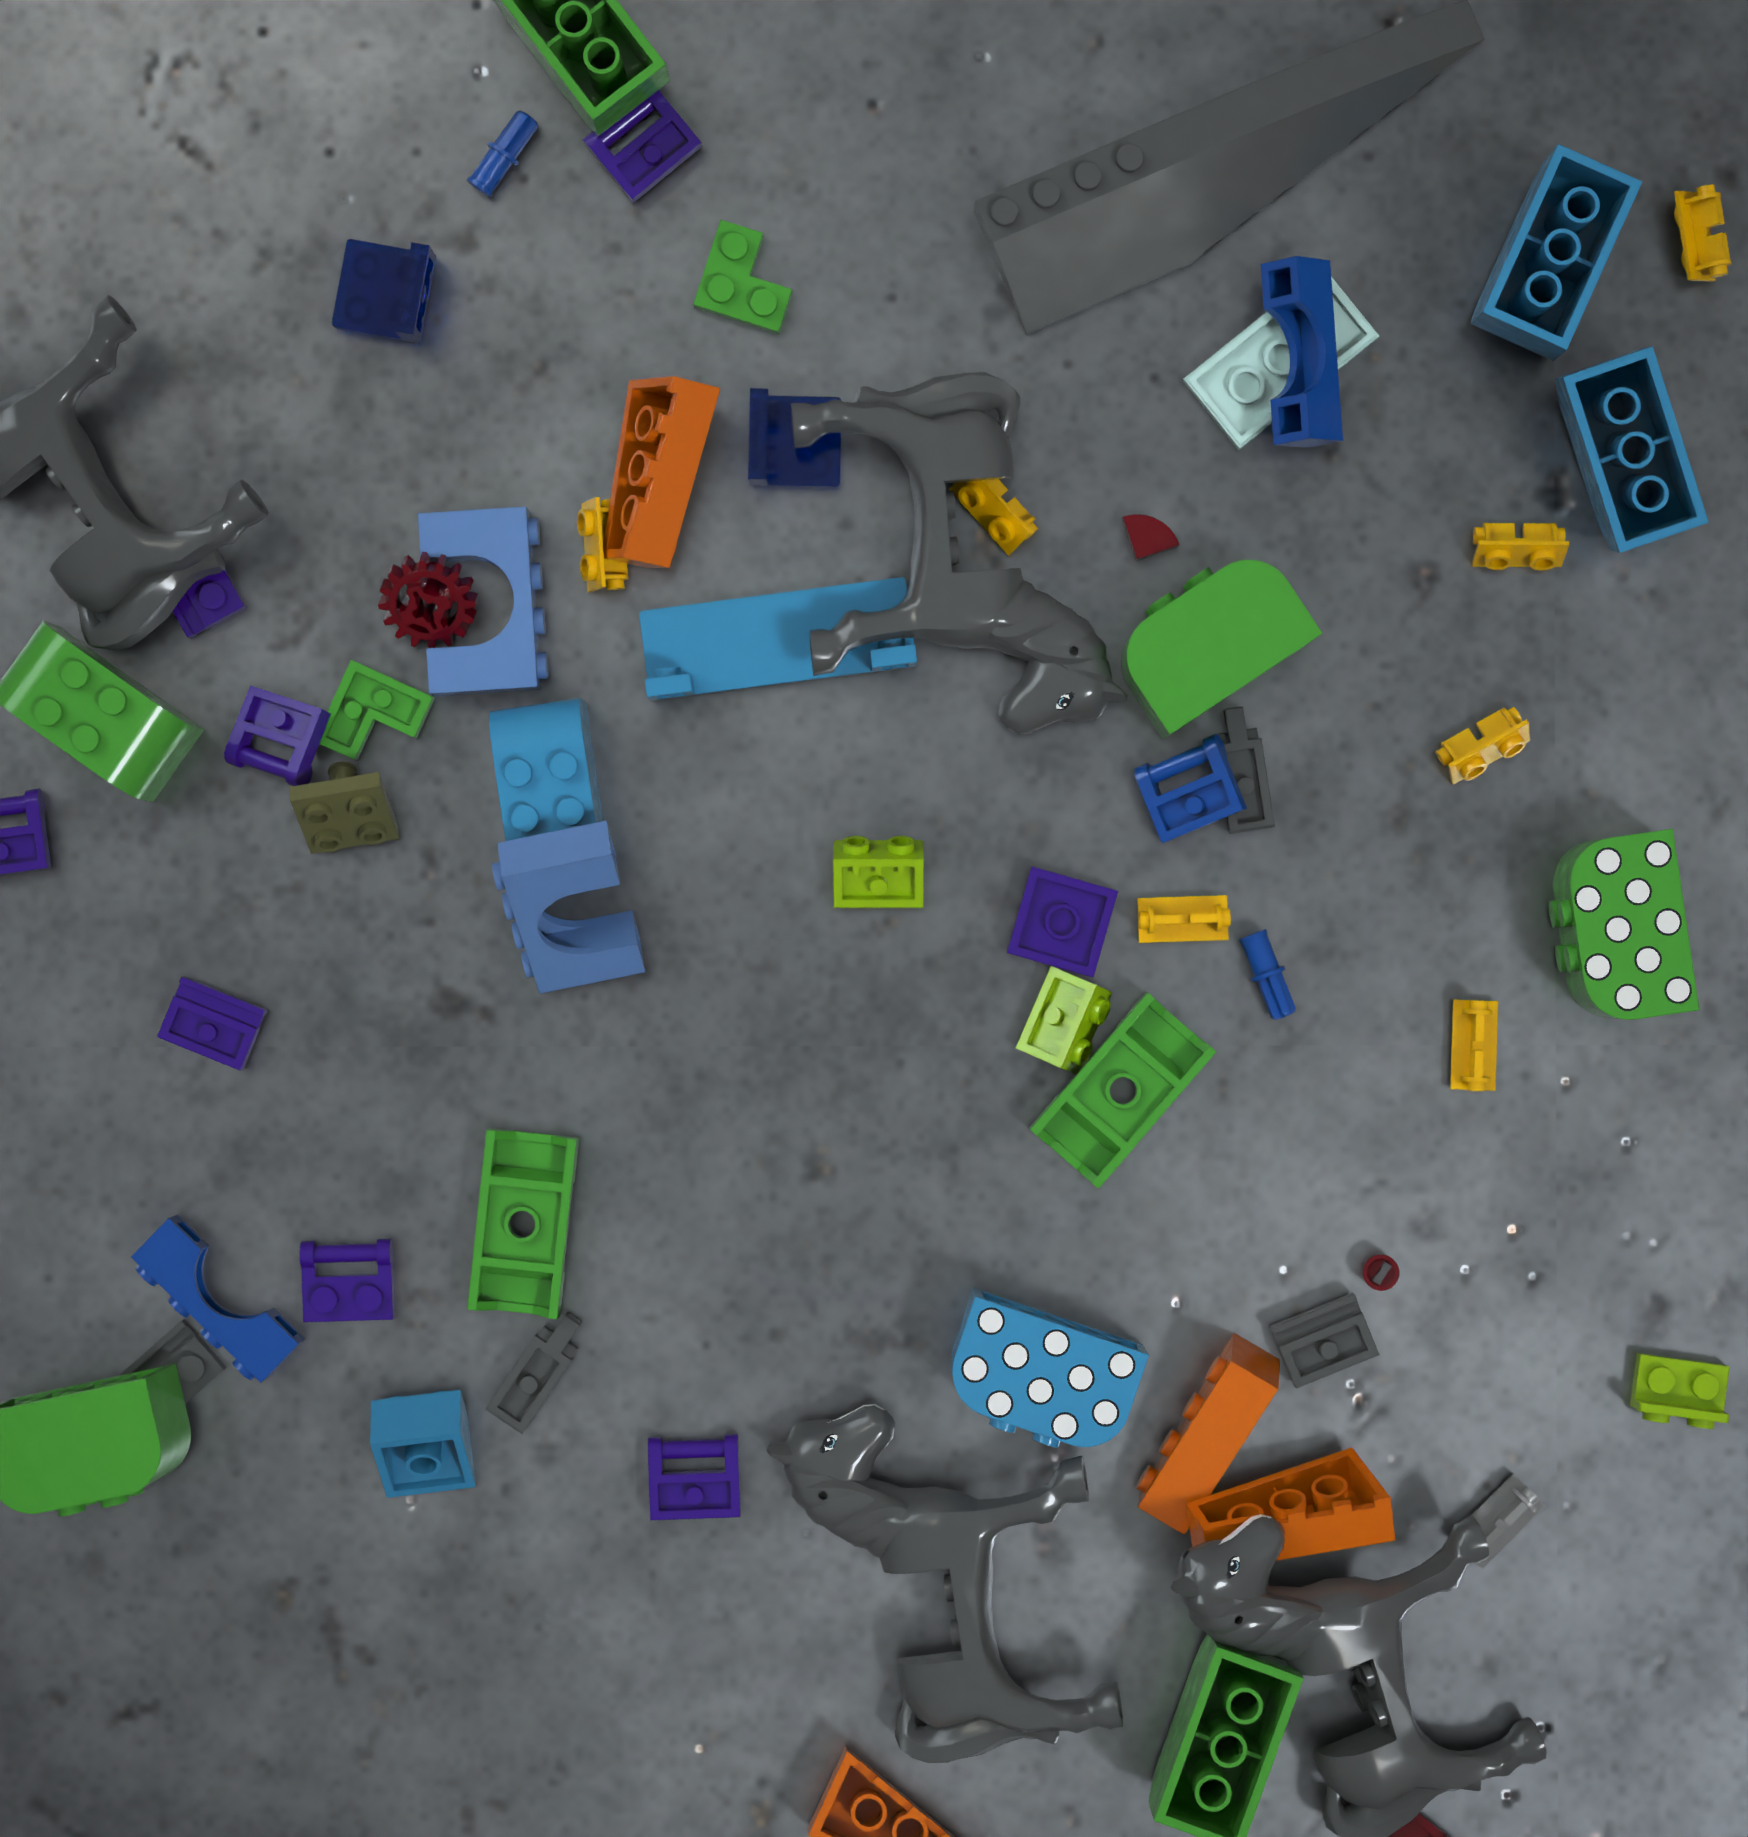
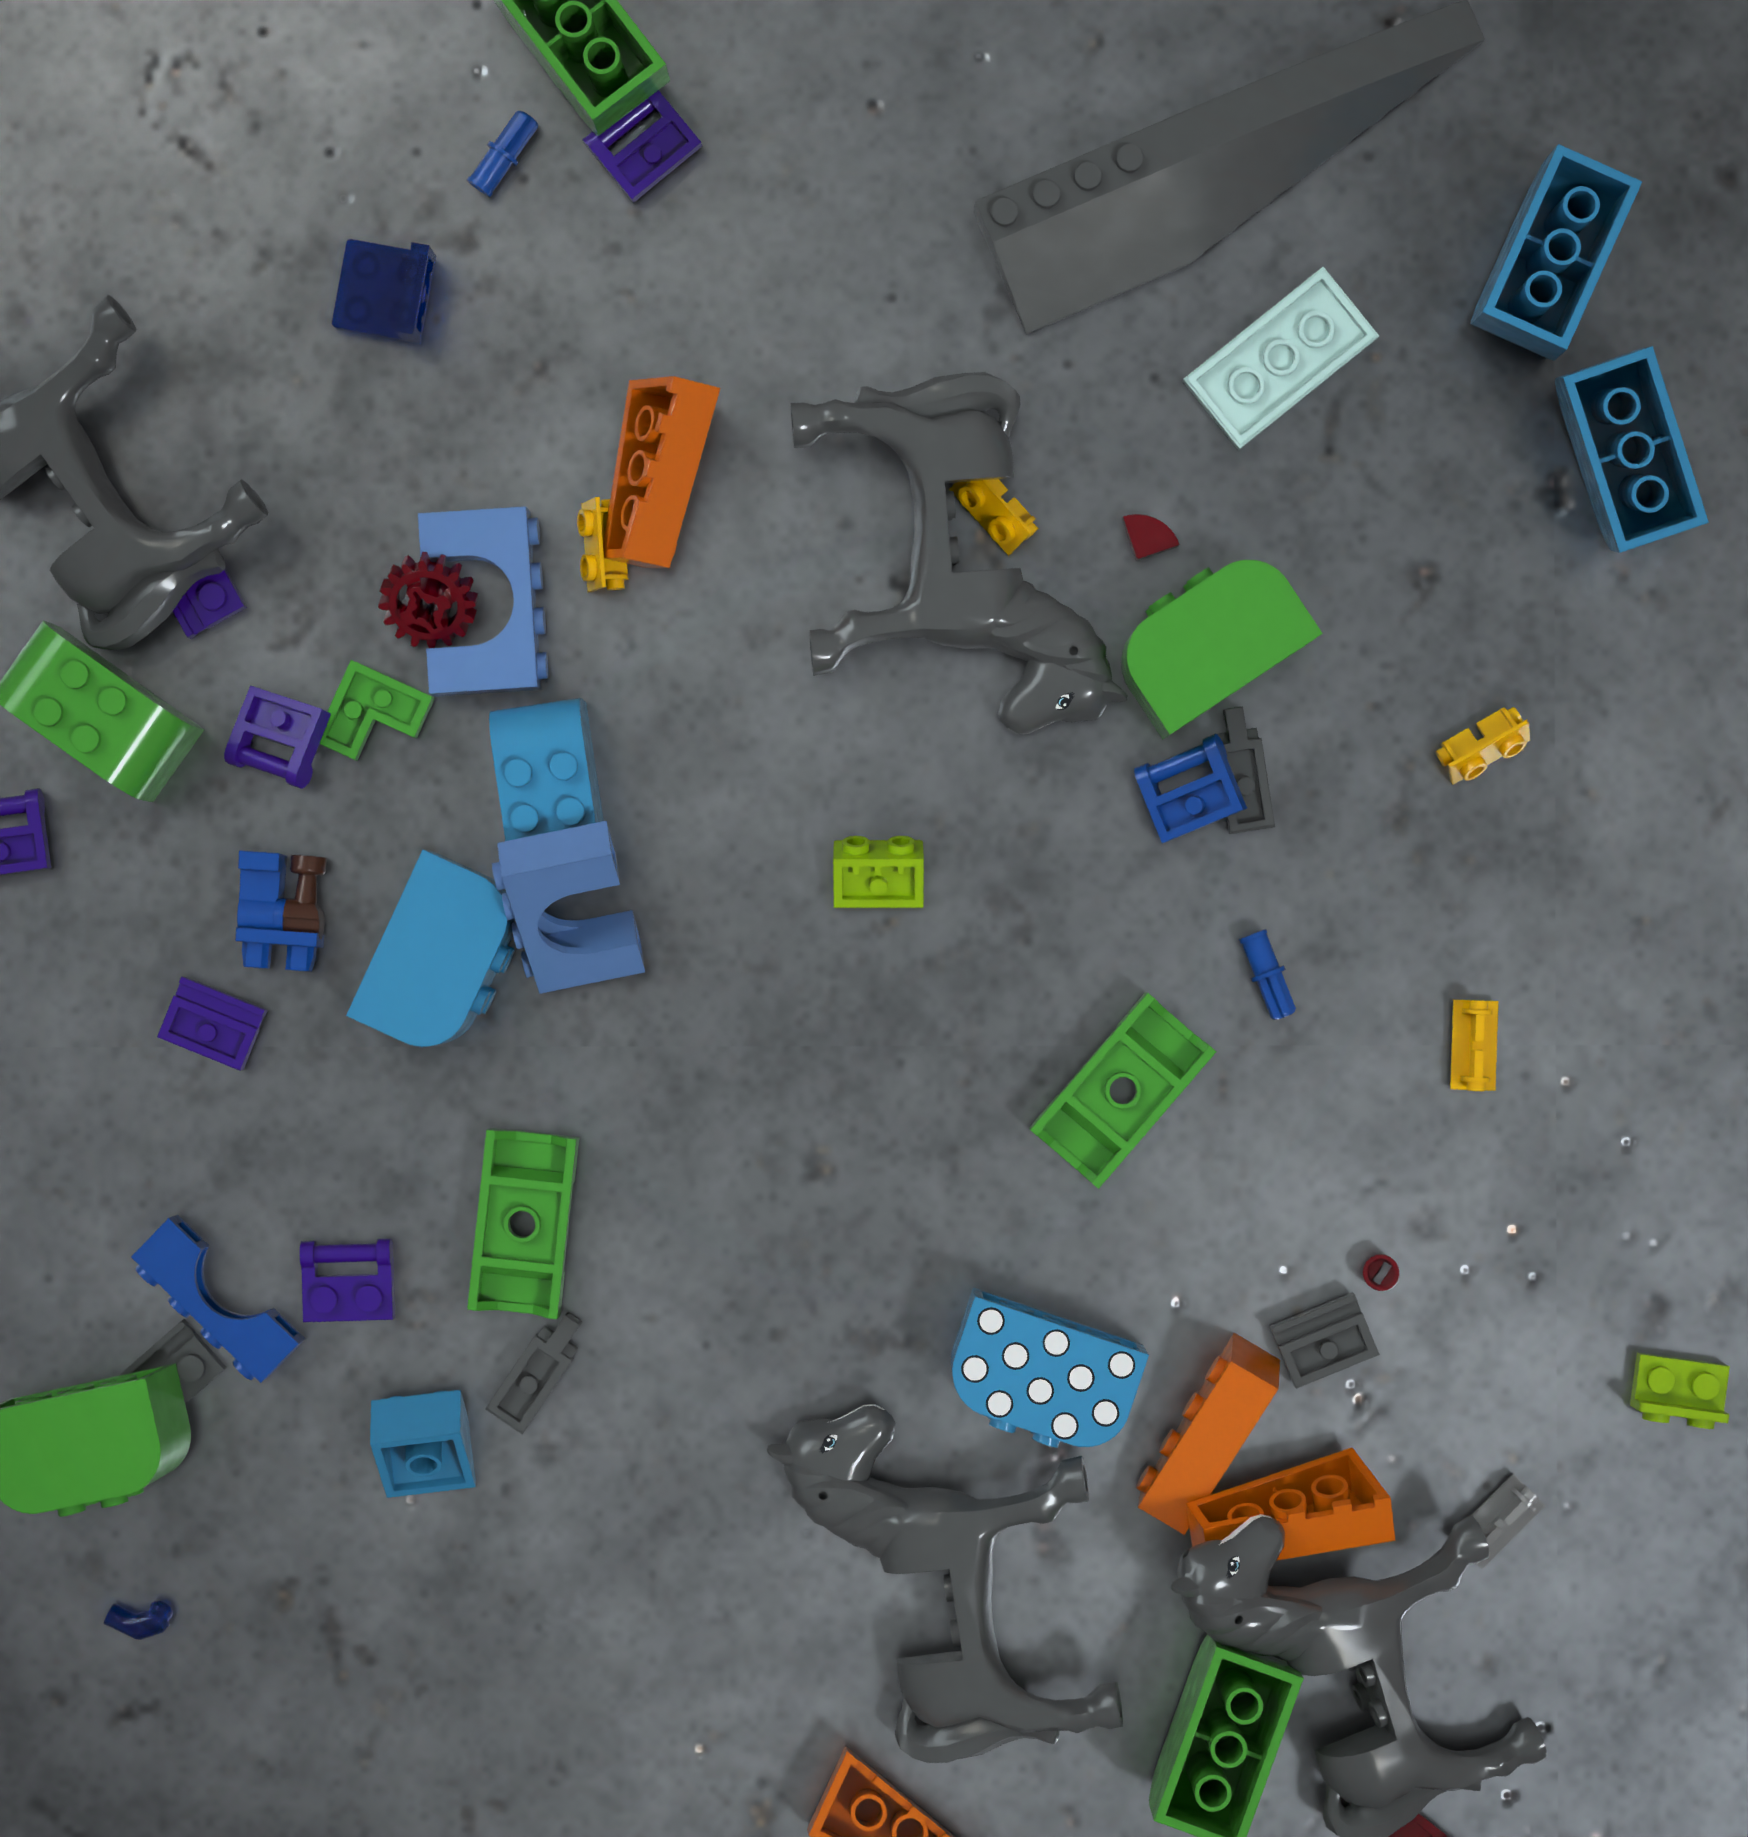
(142, 1624): none -> clear blue arm
(270, 919): none -> blue hips
(344, 810): olive plate -> none
(436, 955): none -> dark azure brick
(694, 1492): dark purple plate -> none
(731, 290): bright green plate -> none
(762, 639): dark azure bracket -> none
(772, 450): clear blue bracket -> none
(1062, 921): dark purple plate -> none
(1065, 1020): lime bracket -> none
(1183, 919): yellow hinge -> none
(1301, 301): blue arch -> none
(1540, 548): yellow hinge -> none
(1624, 927): bright green brick -> none
(1703, 254): yellow hinge -> none

